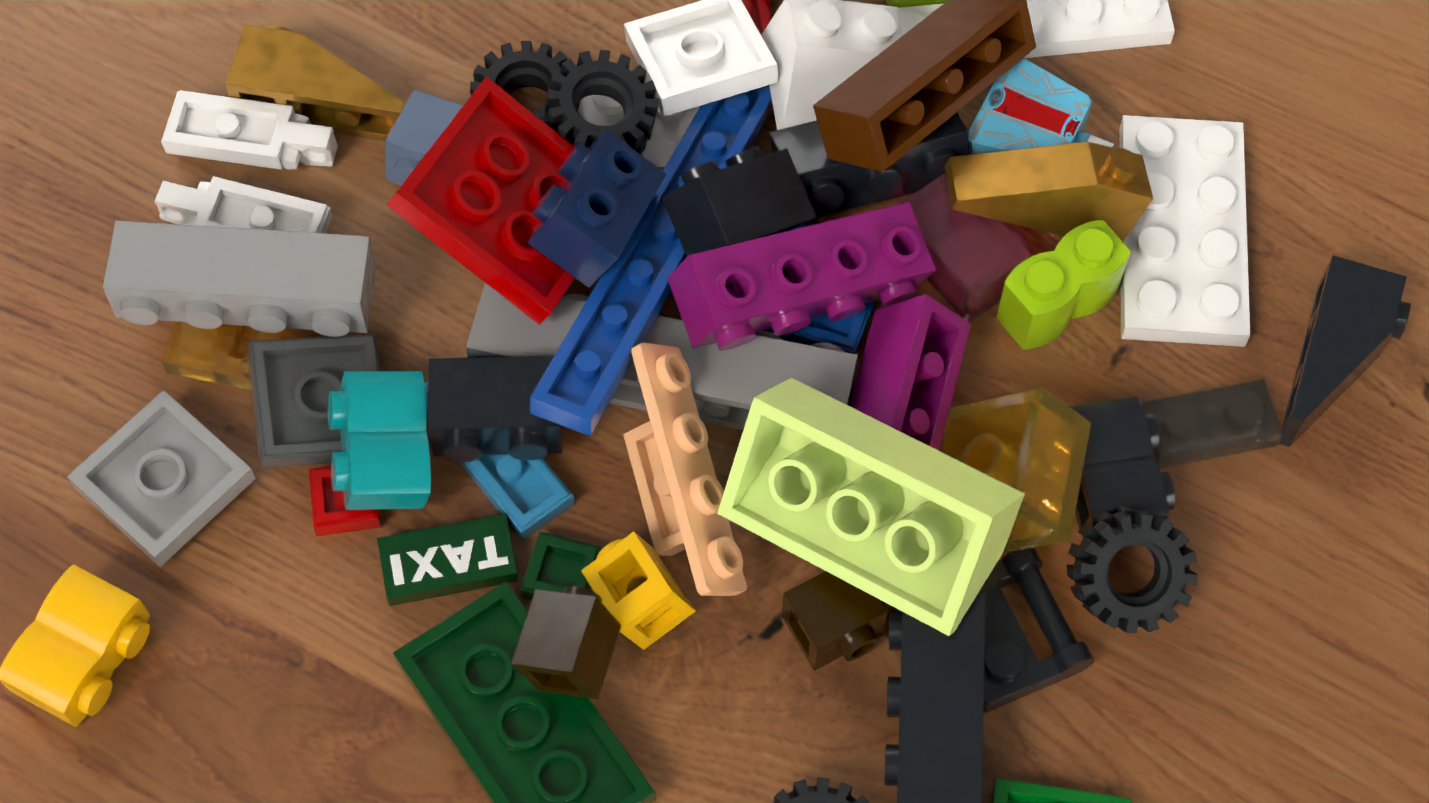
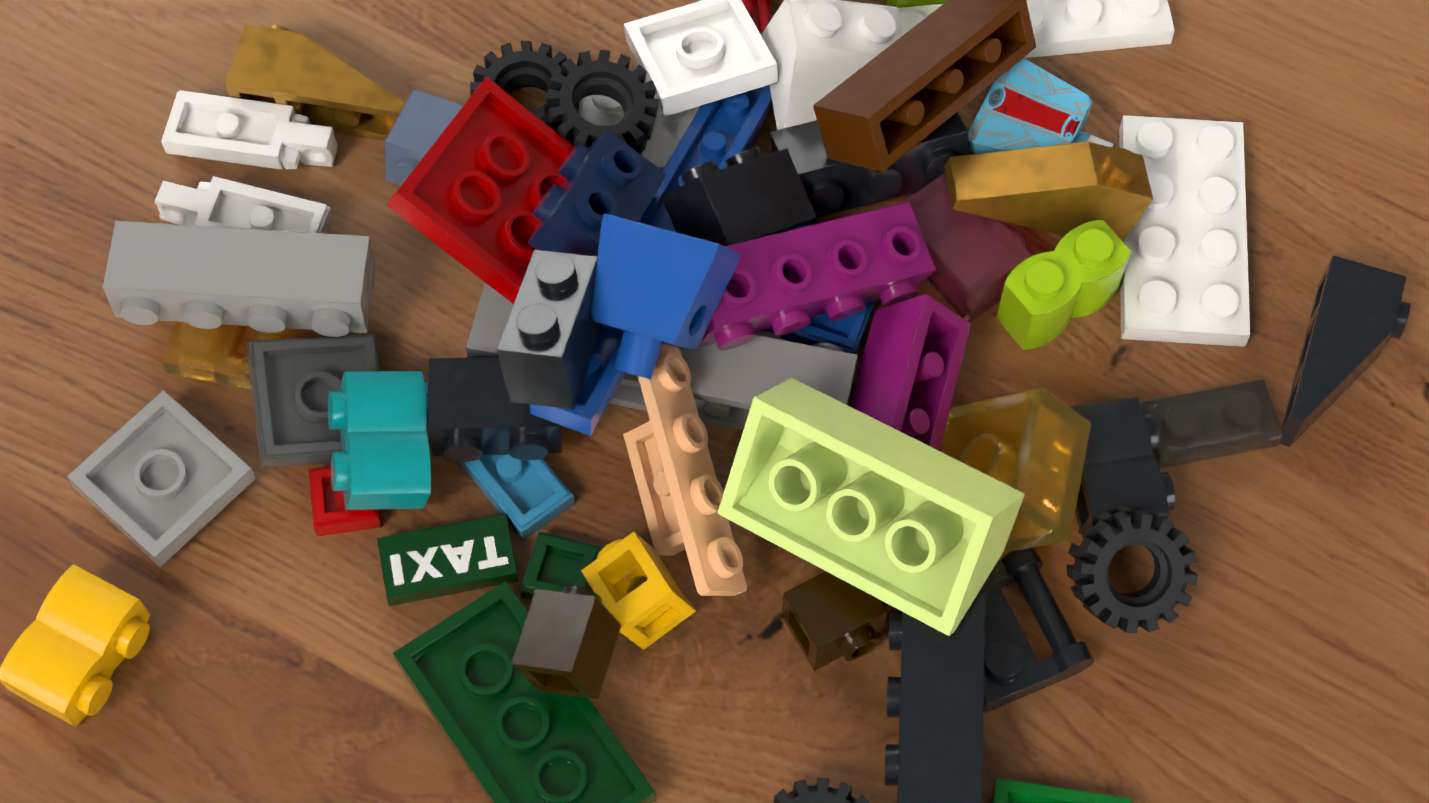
(550, 331): none -> black brick
(656, 289): none -> blue torso

